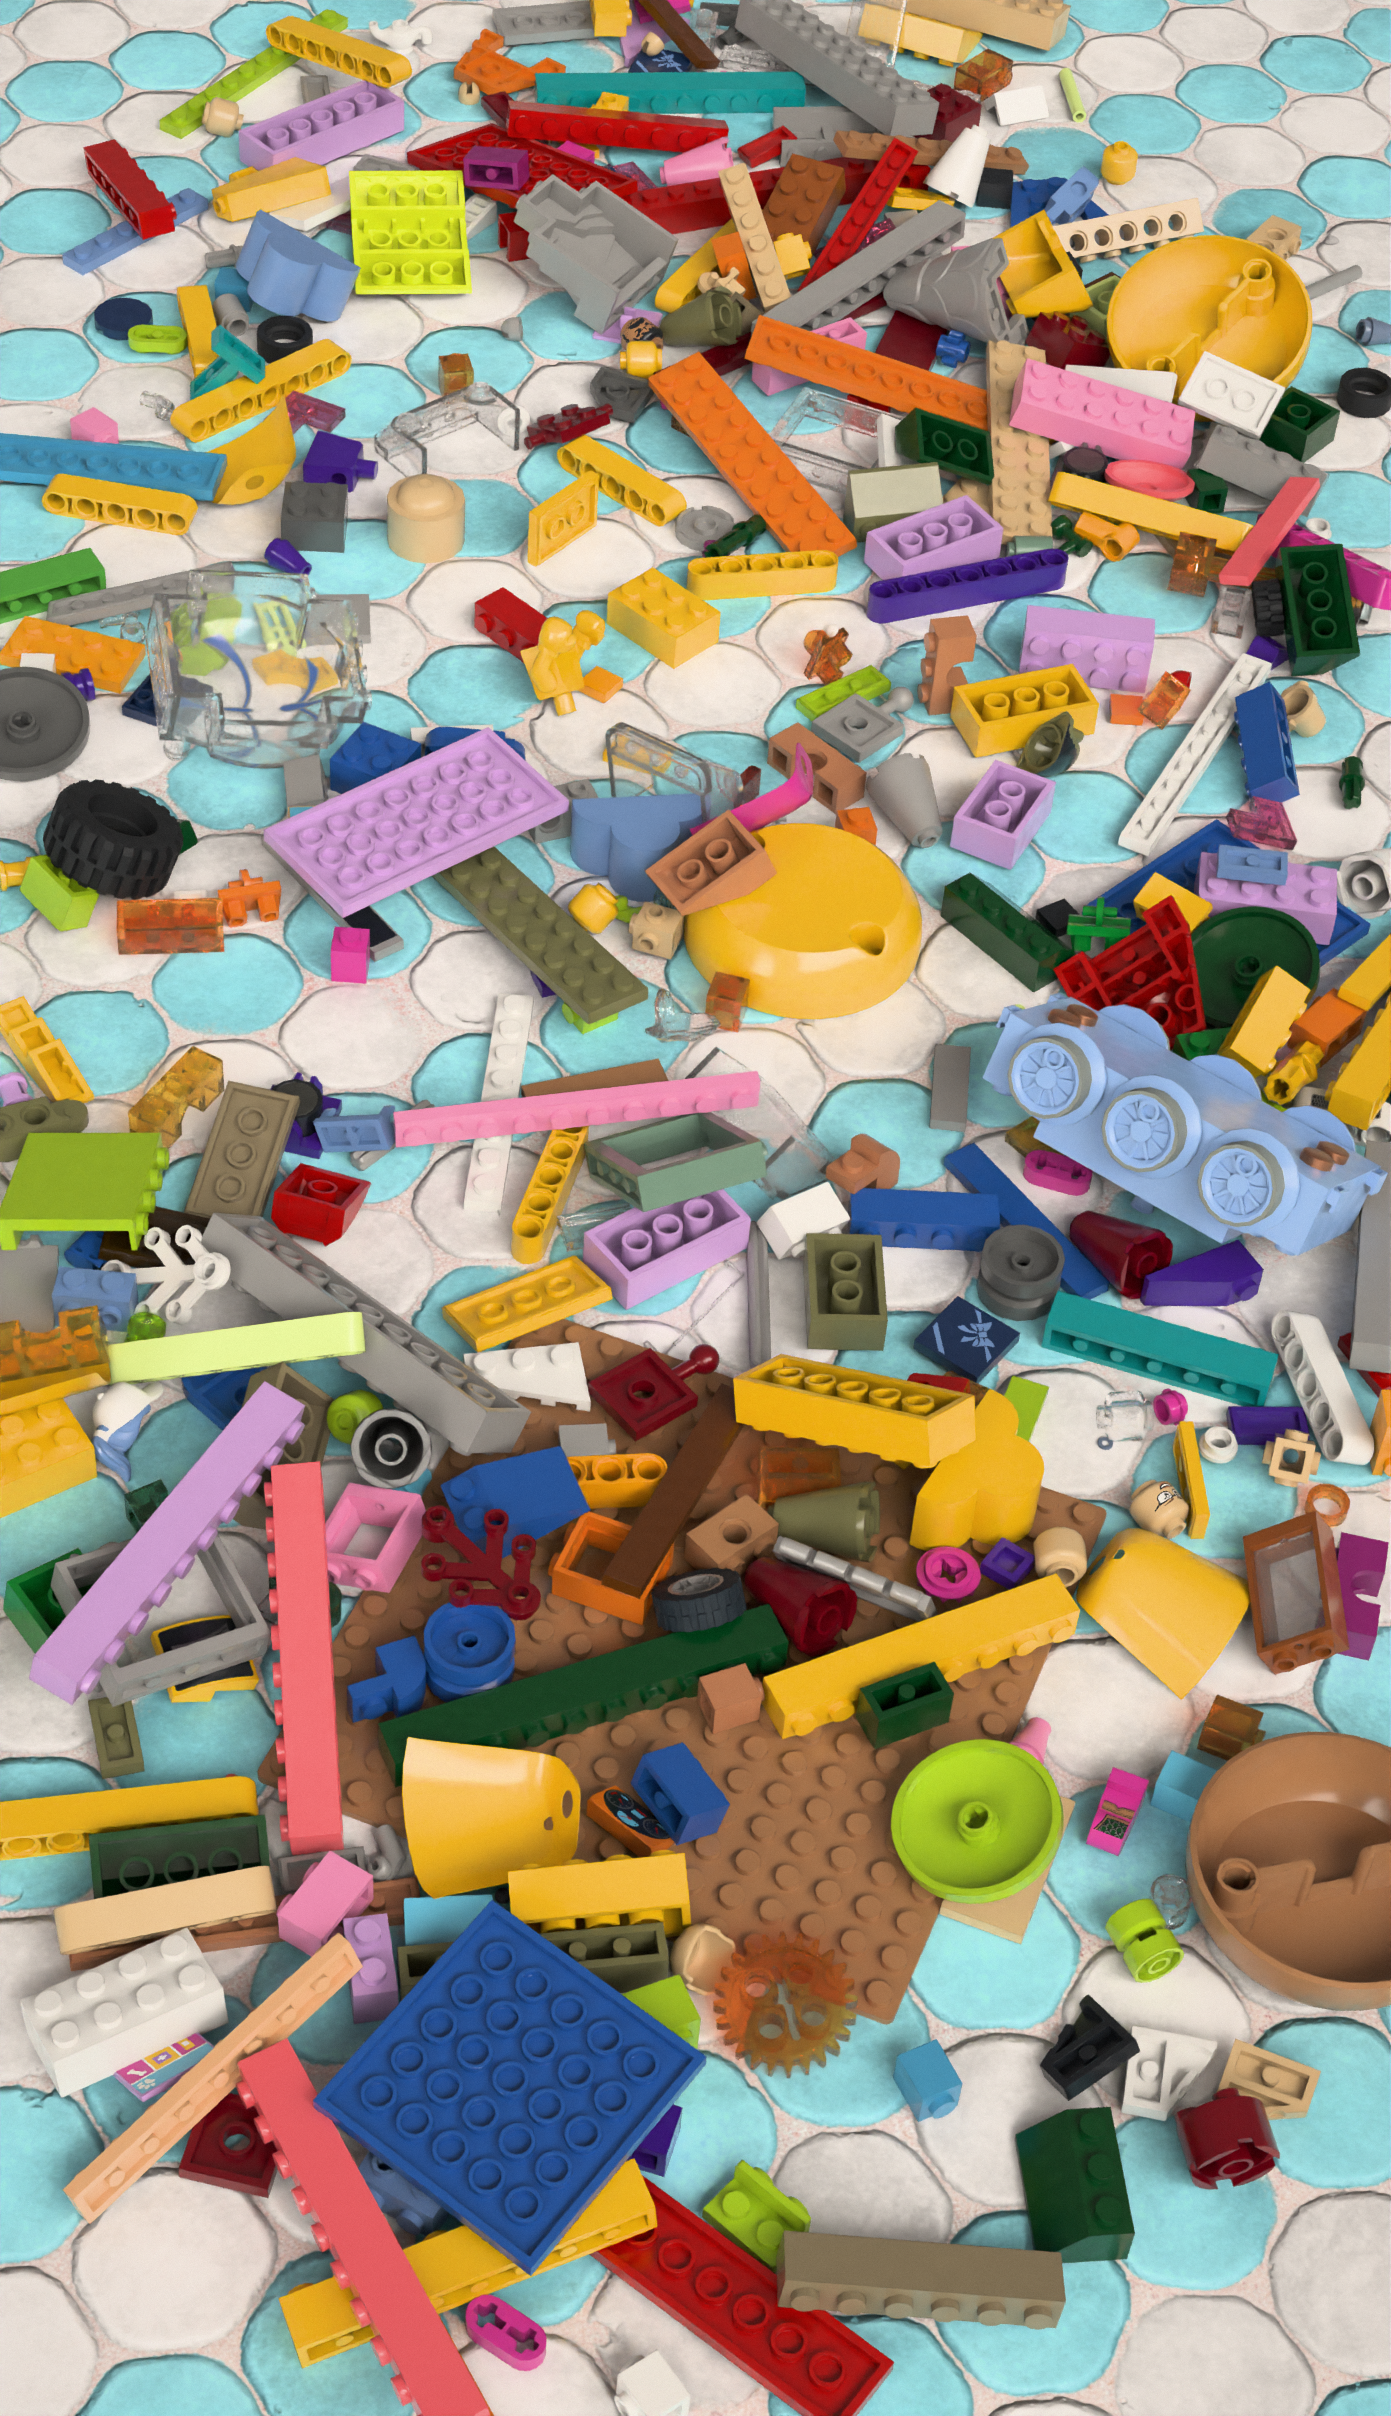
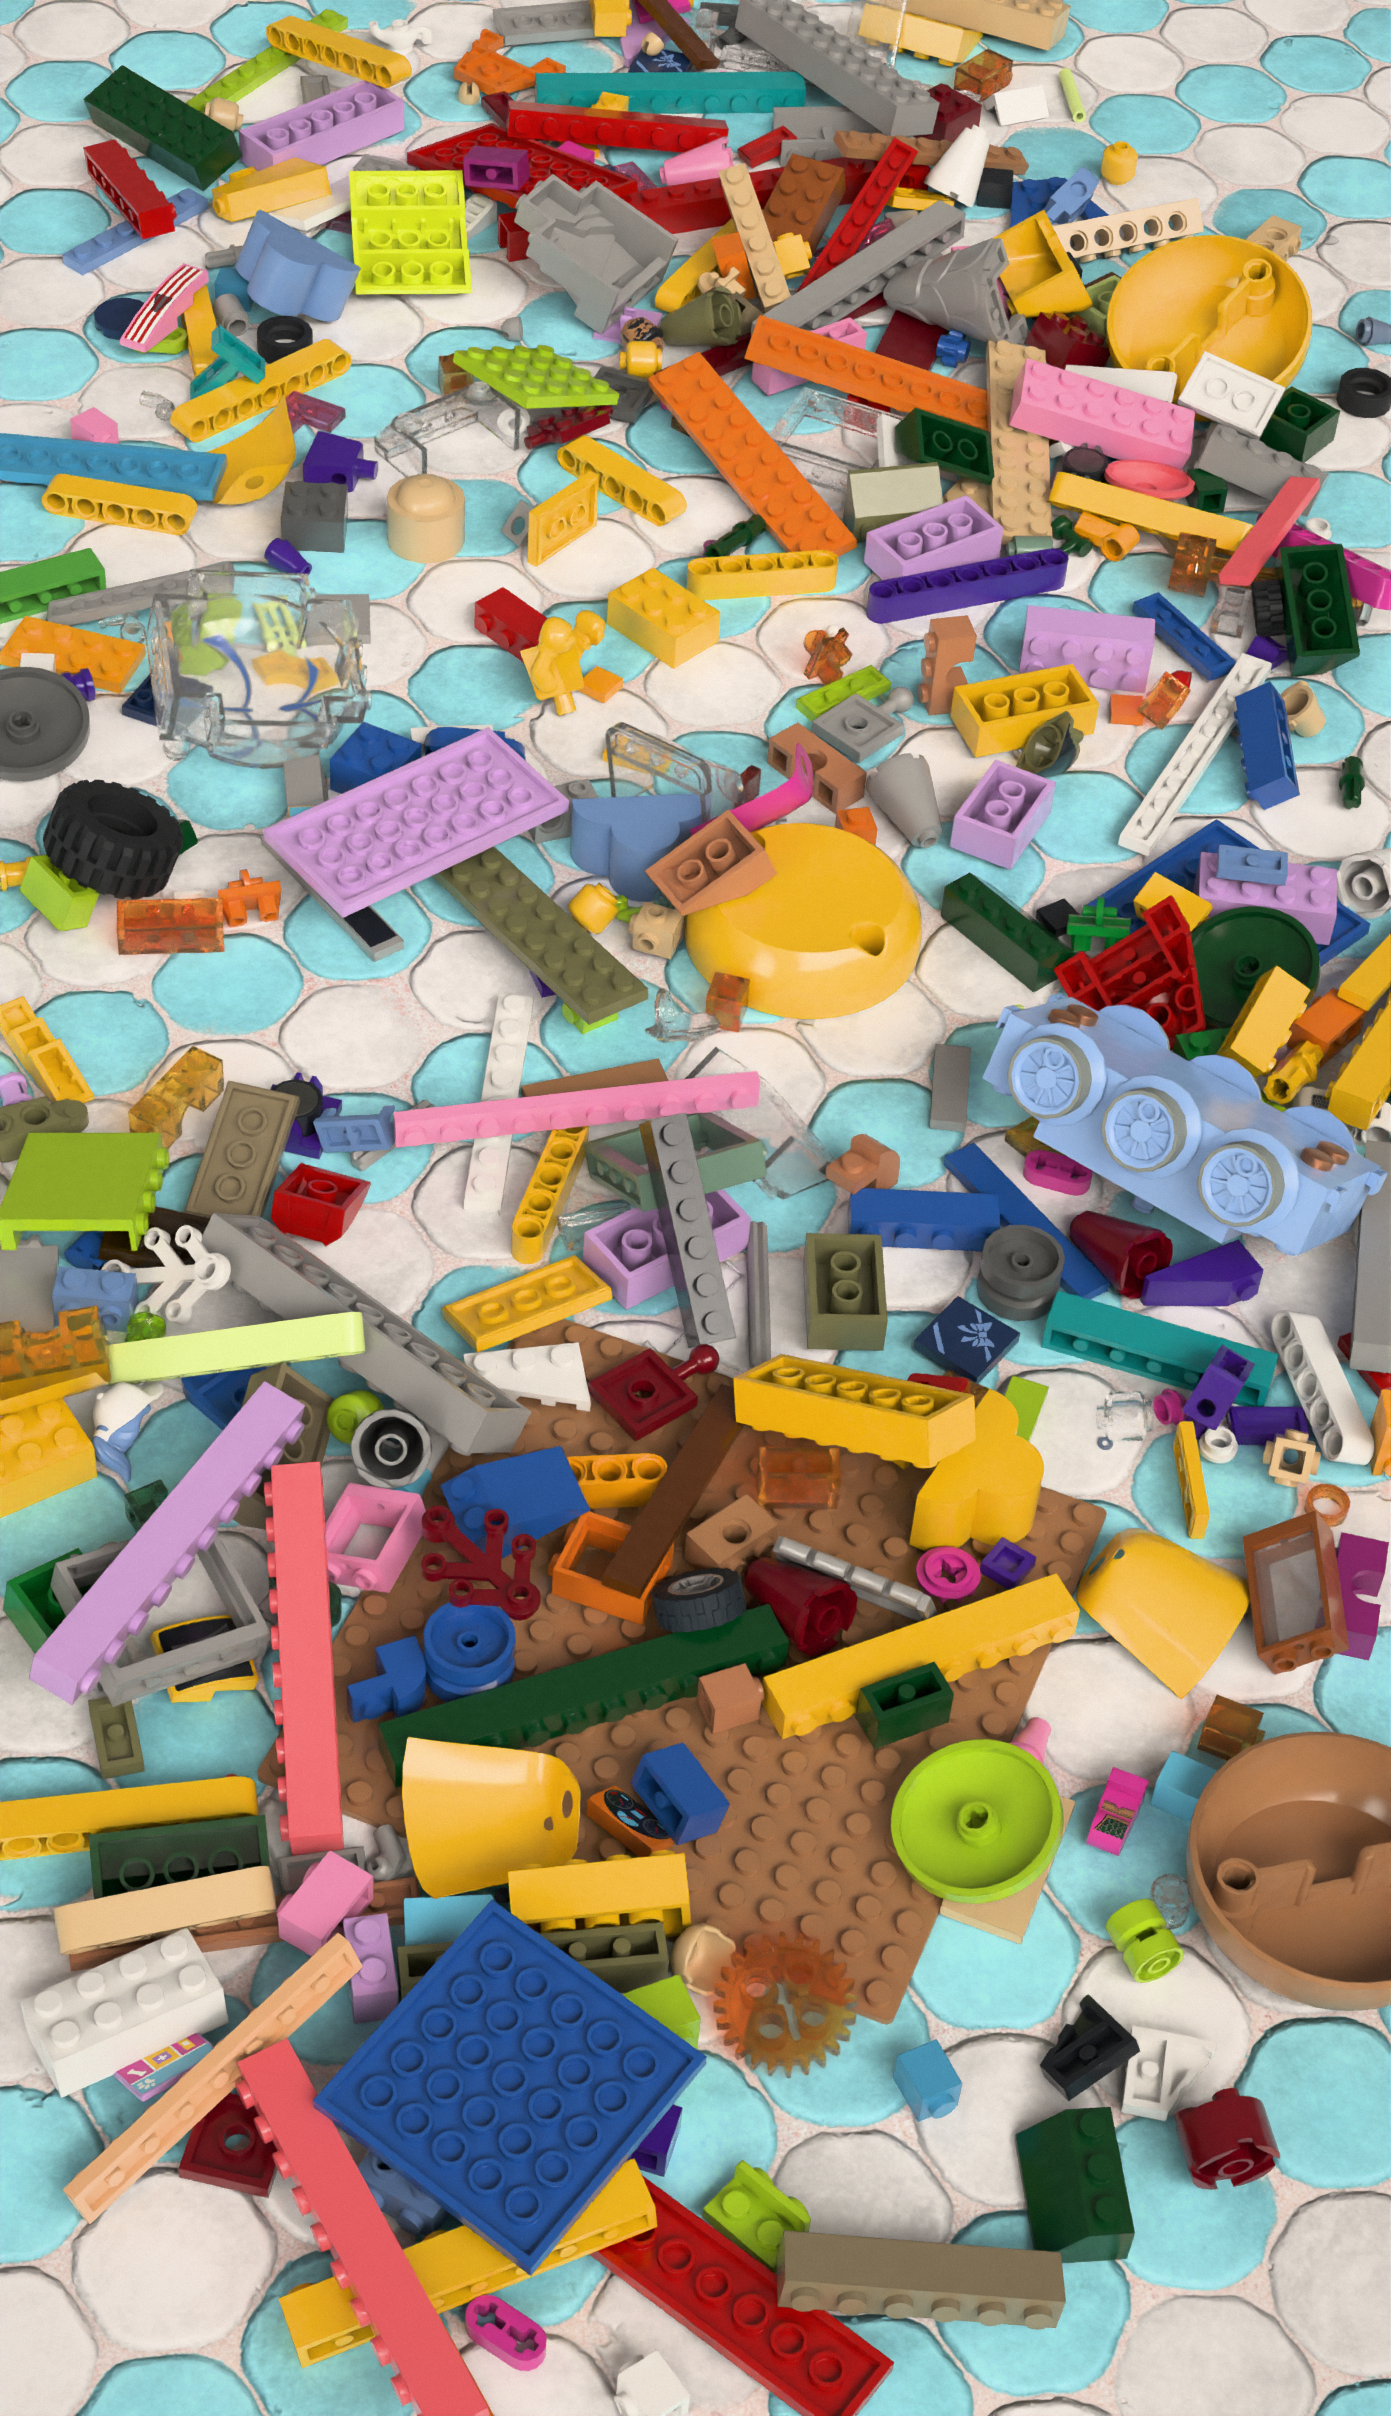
(160, 311): none -> slope
(163, 127): none -> dark green brick
(350, 955): dark pink brick -> none
(521, 511): none -> light grey bracket
(536, 377): none -> lime plate
(585, 1440): light grey brick -> none
(687, 1230): none -> brick
(698, 526): light grey tile -> none
(808, 1212): white brick -> none
(832, 1519): olive cone -> none
(1060, 1552): tan head -> none
(1159, 1508): tan head -> none
(1184, 637): none -> blue plate
(1217, 1390): none -> dark purple torso
(1264, 825): clear pink tile -> none
(1275, 2080): tan wing -> none
(1334, 281): light grey piece -> none

